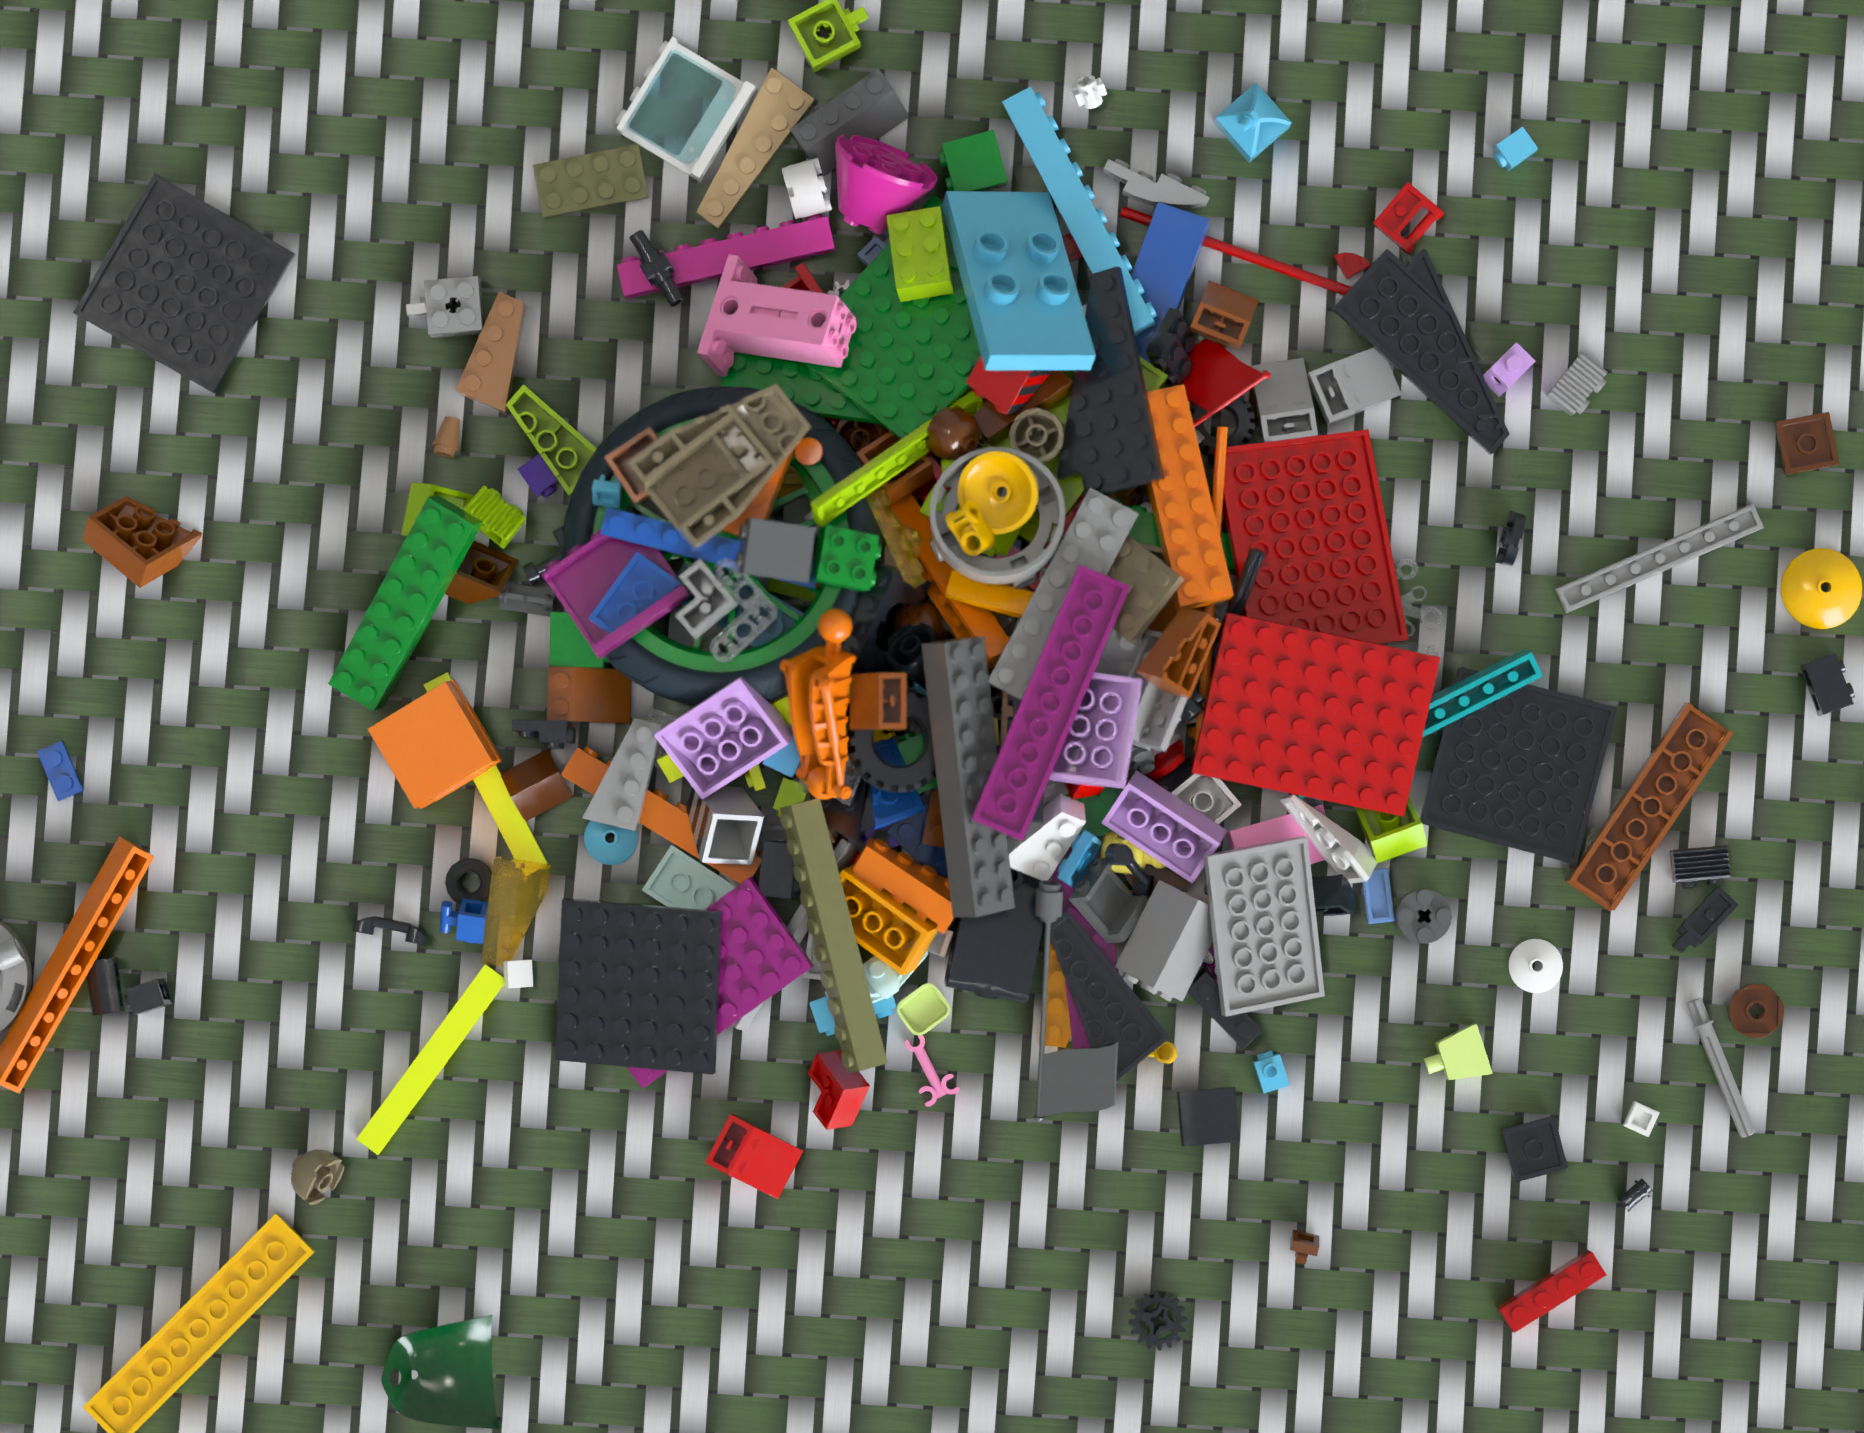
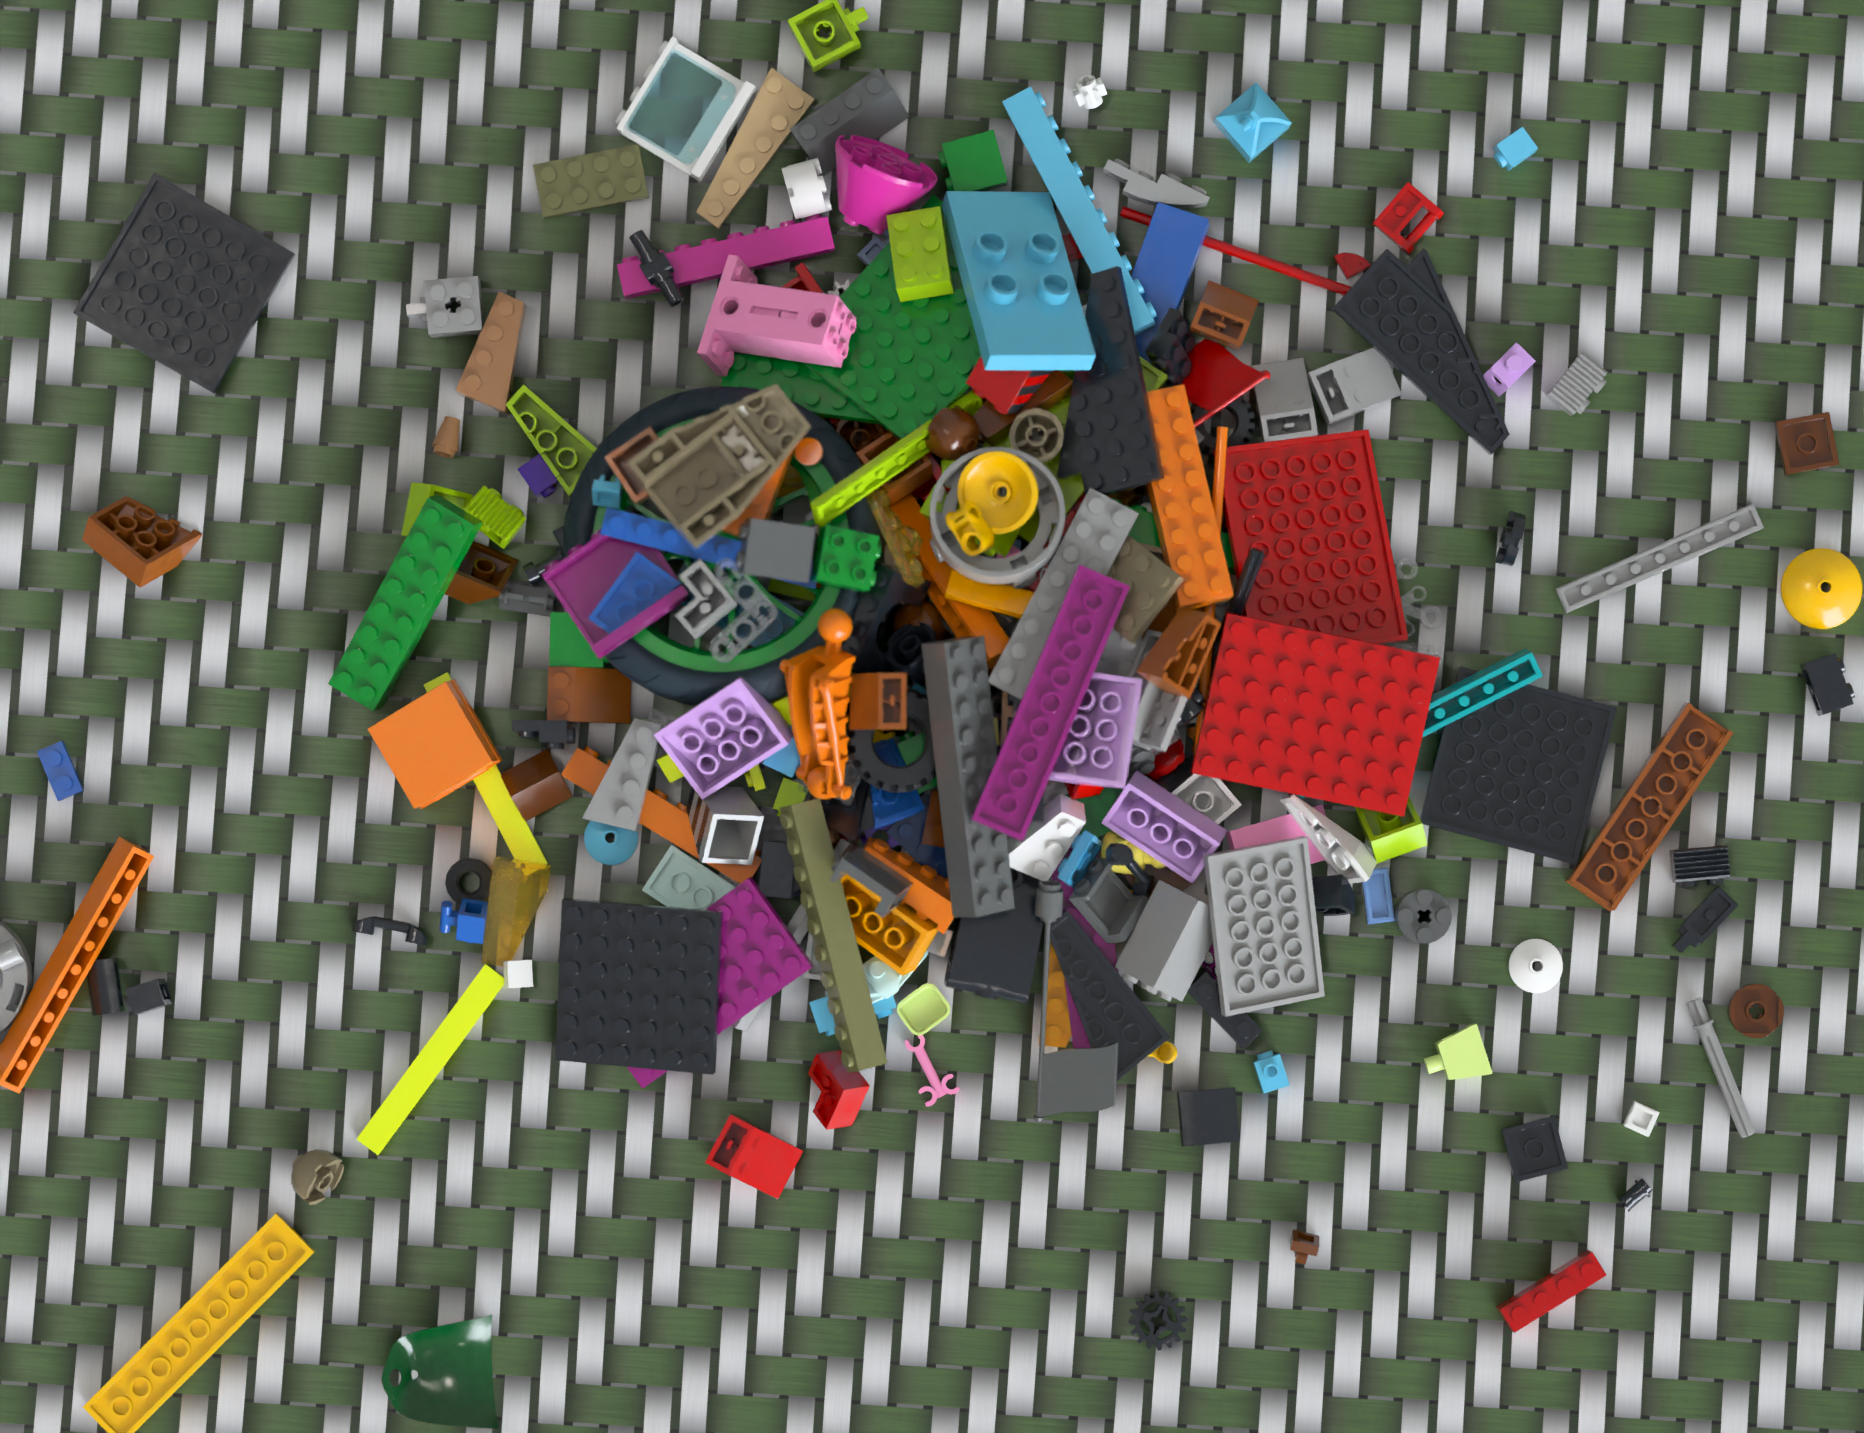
(875, 876): none -> dark grey panel

